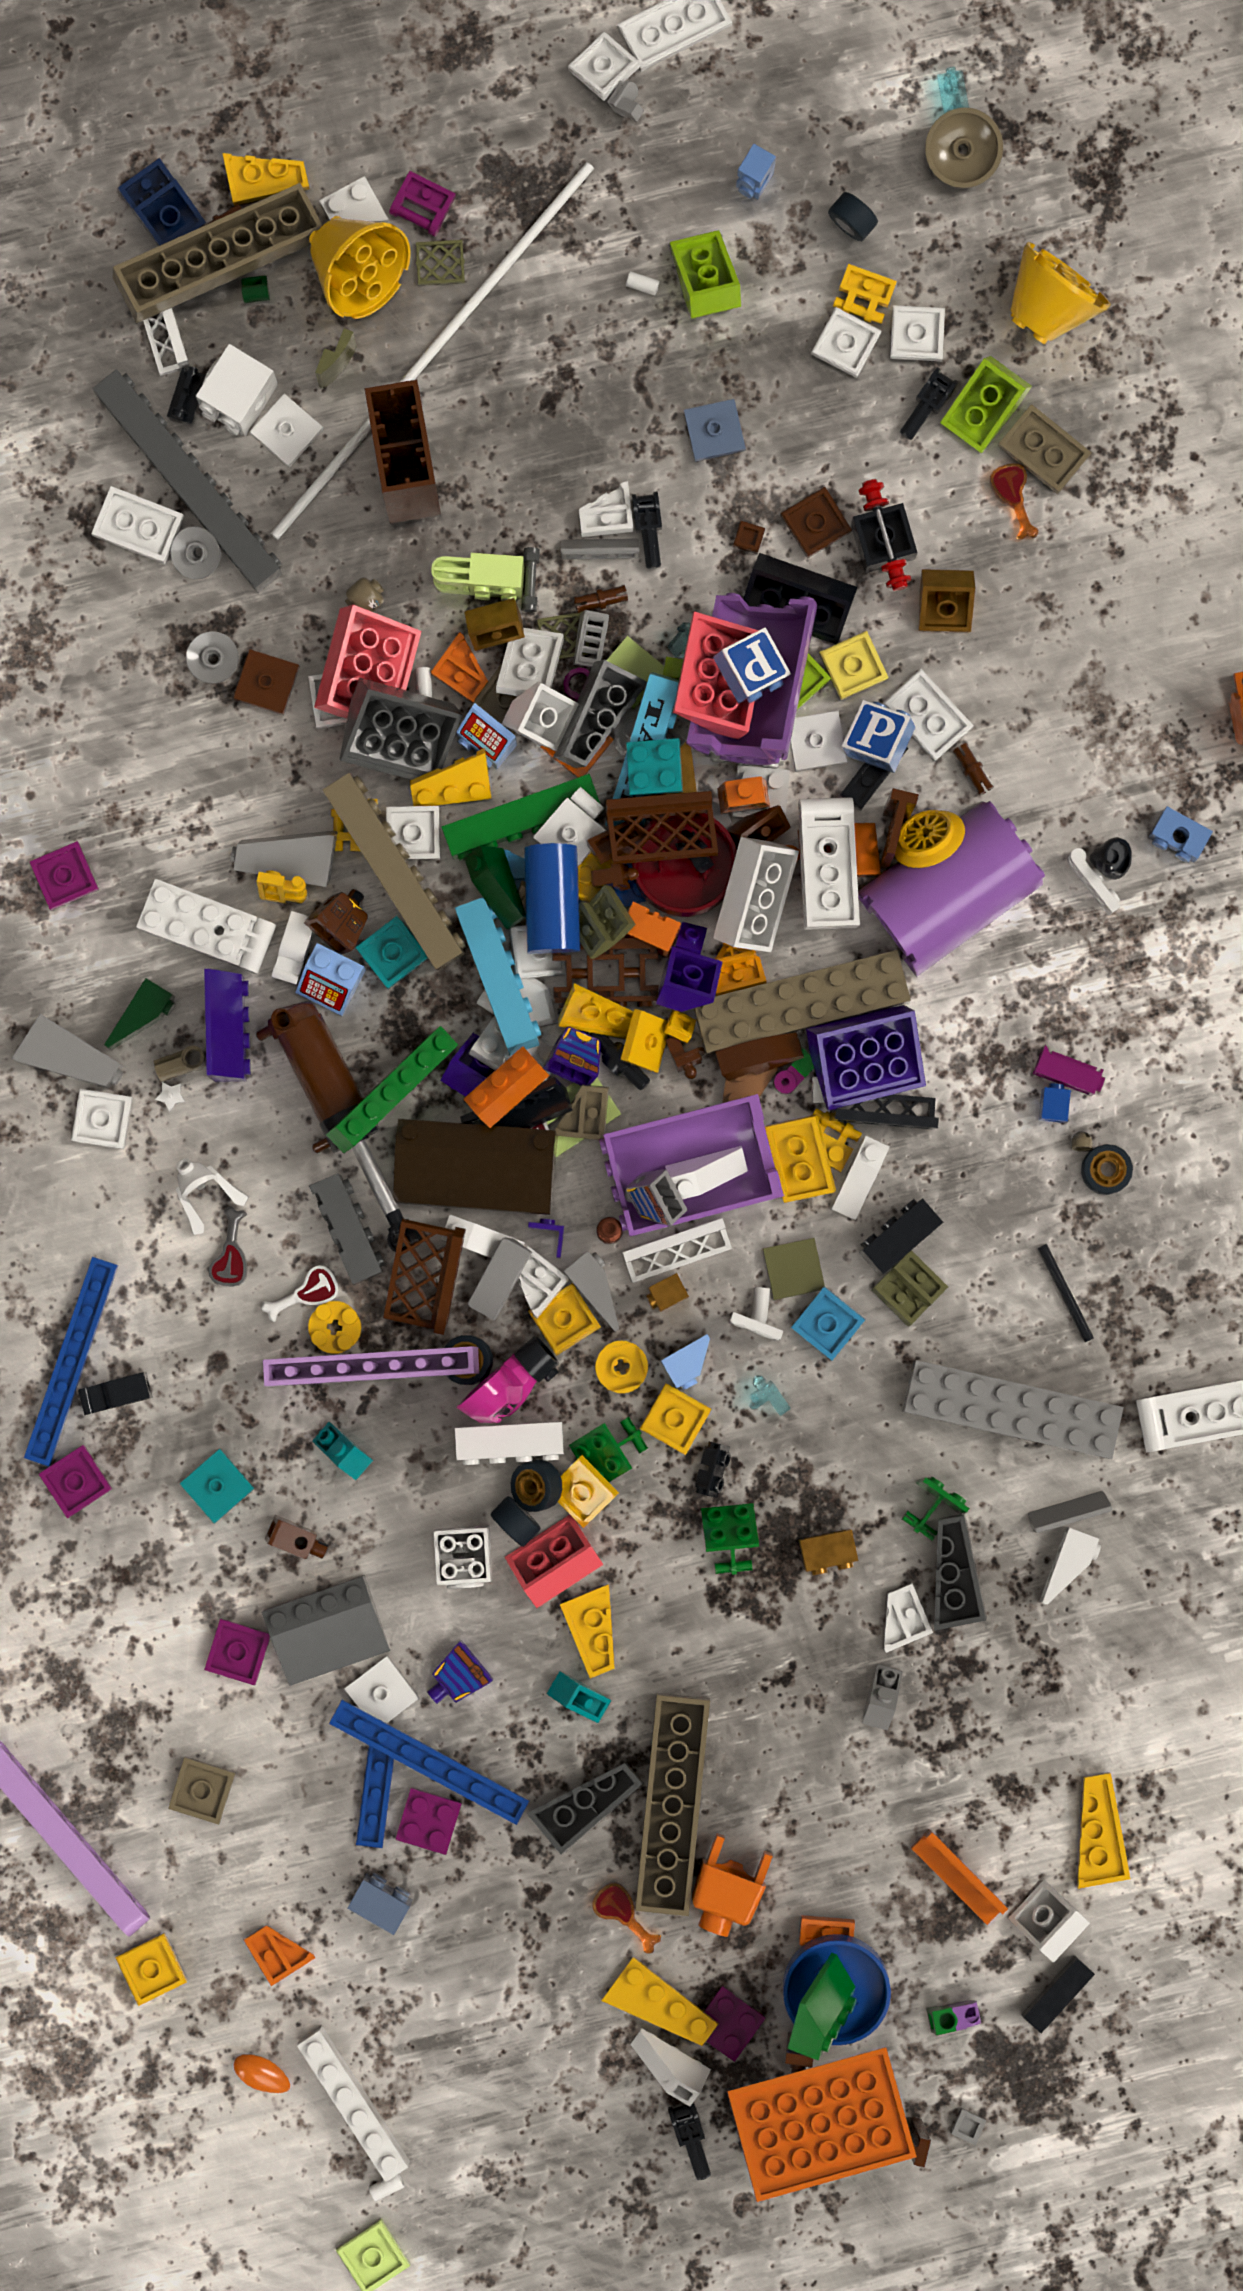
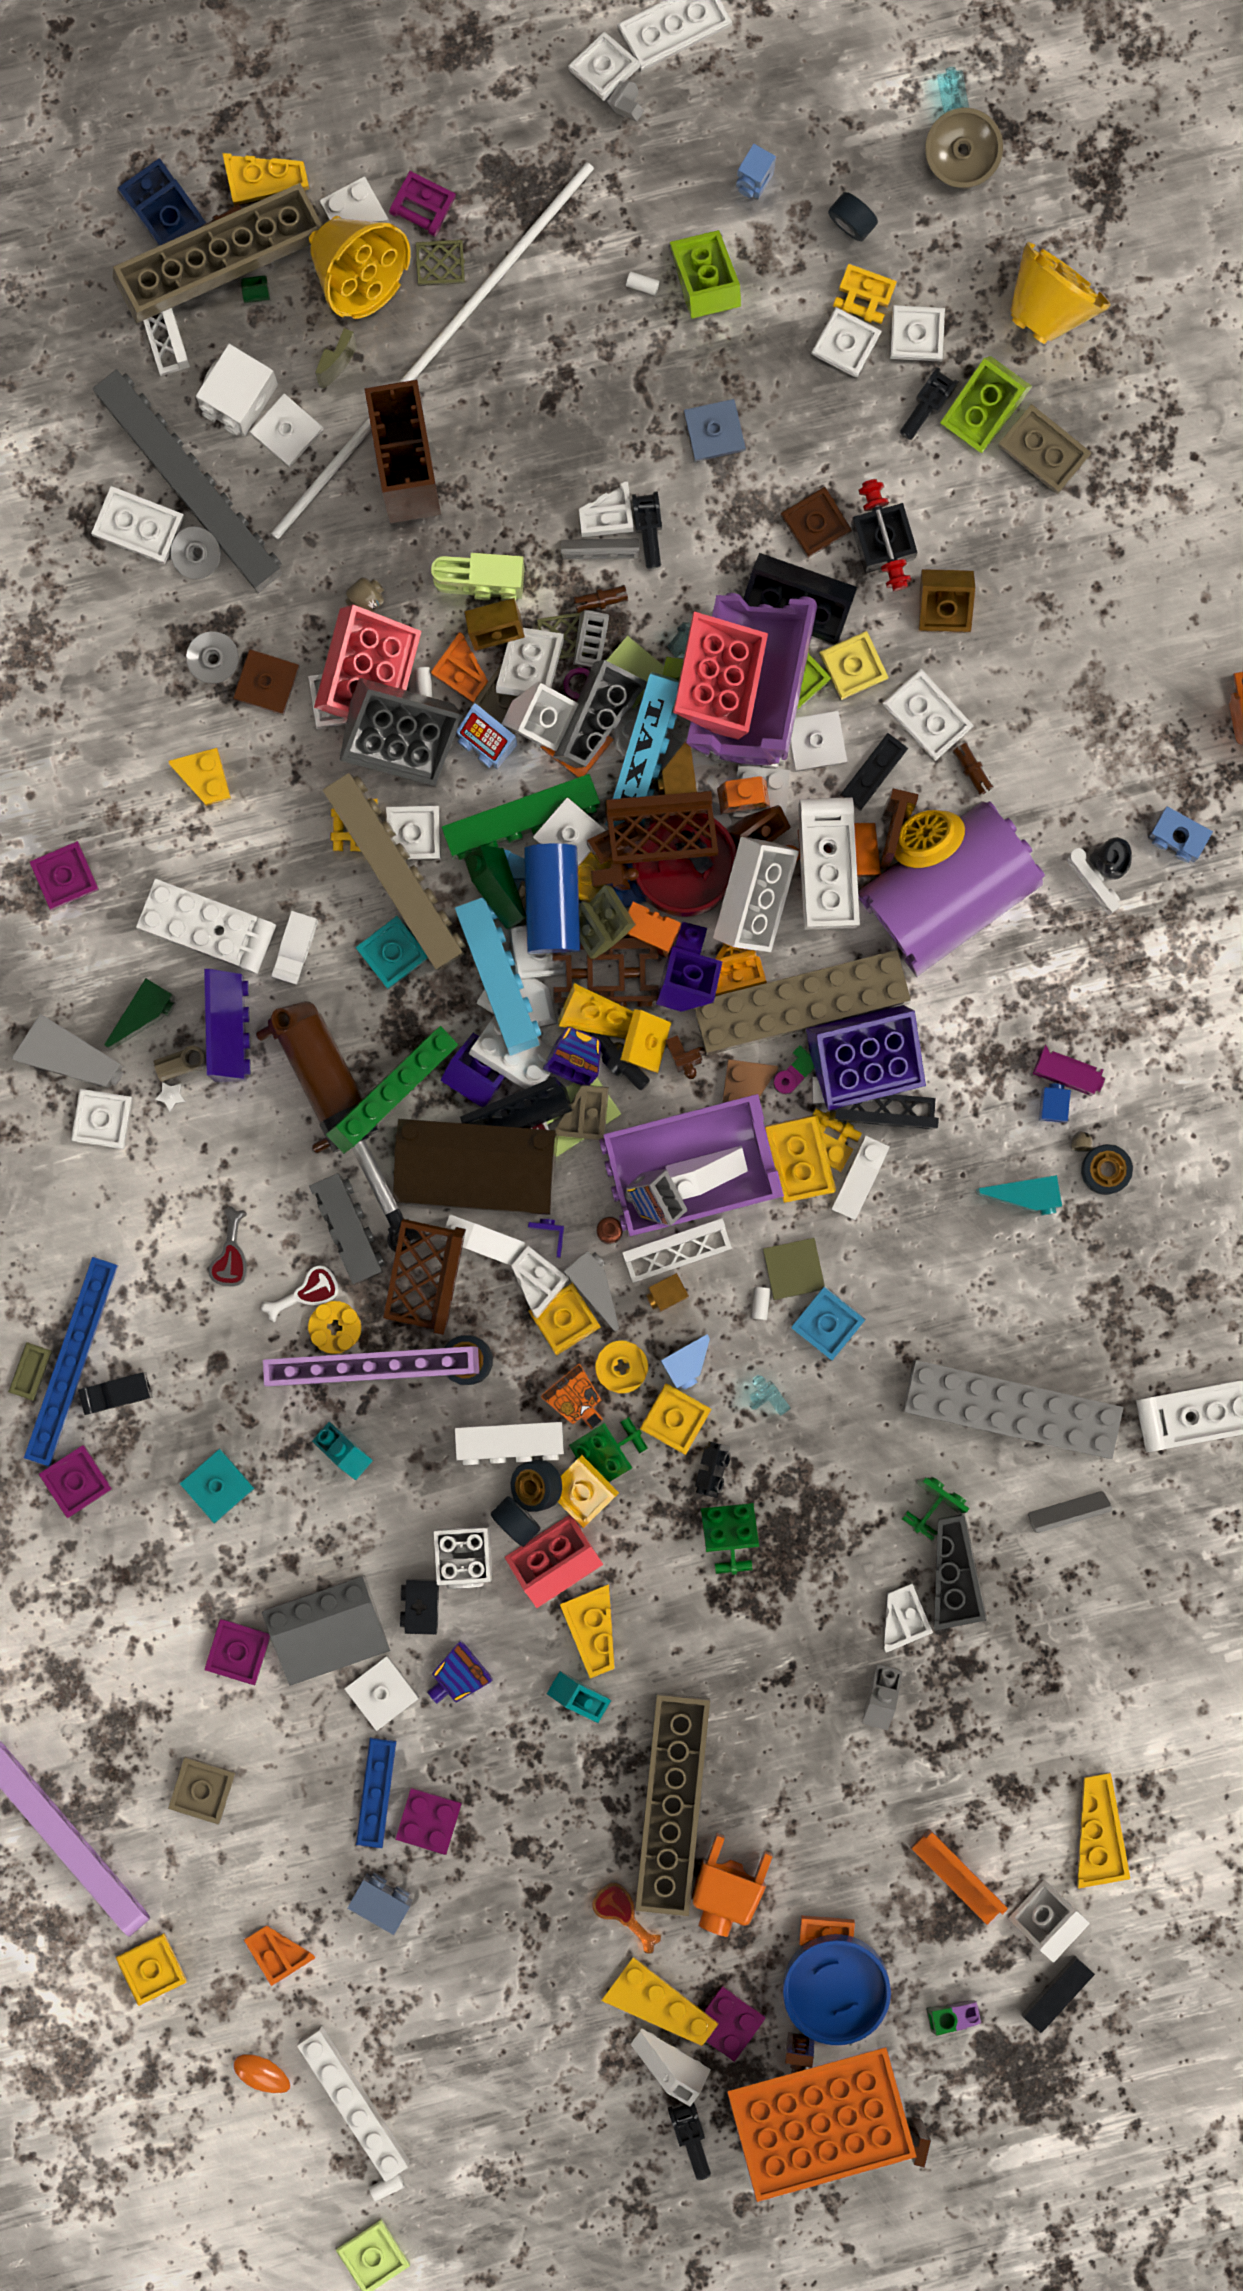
(30, 1371): none -> olive tile
(184, 399): black hinge -> none
(193, 1176): white piece -> none
(204, 775): none -> yellow wing
(277, 889): yellow plate -> none
(283, 1534): reddish brown torso -> none
(290, 855): light grey slope -> none
(330, 979): light blue slope -> none
(339, 921): reddish brown torso -> none
(427, 1621): none -> black brick
(429, 1762): blue plate -> none
(457, 783): yellow wing -> none
(499, 1277): light grey slope -> none
(506, 1087): orange brick -> none
(510, 1383): dark pink piece -> none
(531, 558): dark grey bar -> none
(575, 1397): none -> torso
(581, 1809): dark grey wedge -> none
(587, 803): white piece -> none
(654, 767): teal plate -> none
(680, 1026): yellow tile -> none
(749, 537): reddish brown tile -> none
(752, 666): piece -> none
(756, 1325): white plate -> none
(759, 1055): reddish brown slope -> none
(823, 2010): green slope -> none
(828, 1551): pearl gold brick -> none
(879, 735): piece -> none
(900, 1236): black brick -> none
(909, 1288): olive slope -> none
(968, 2126): light grey tile -> none
(1007, 485): clear orange piece -> none
(1031, 1195): none -> teal slope
(1066, 1293): black bar -> none
(1072, 1558): white slope -> none

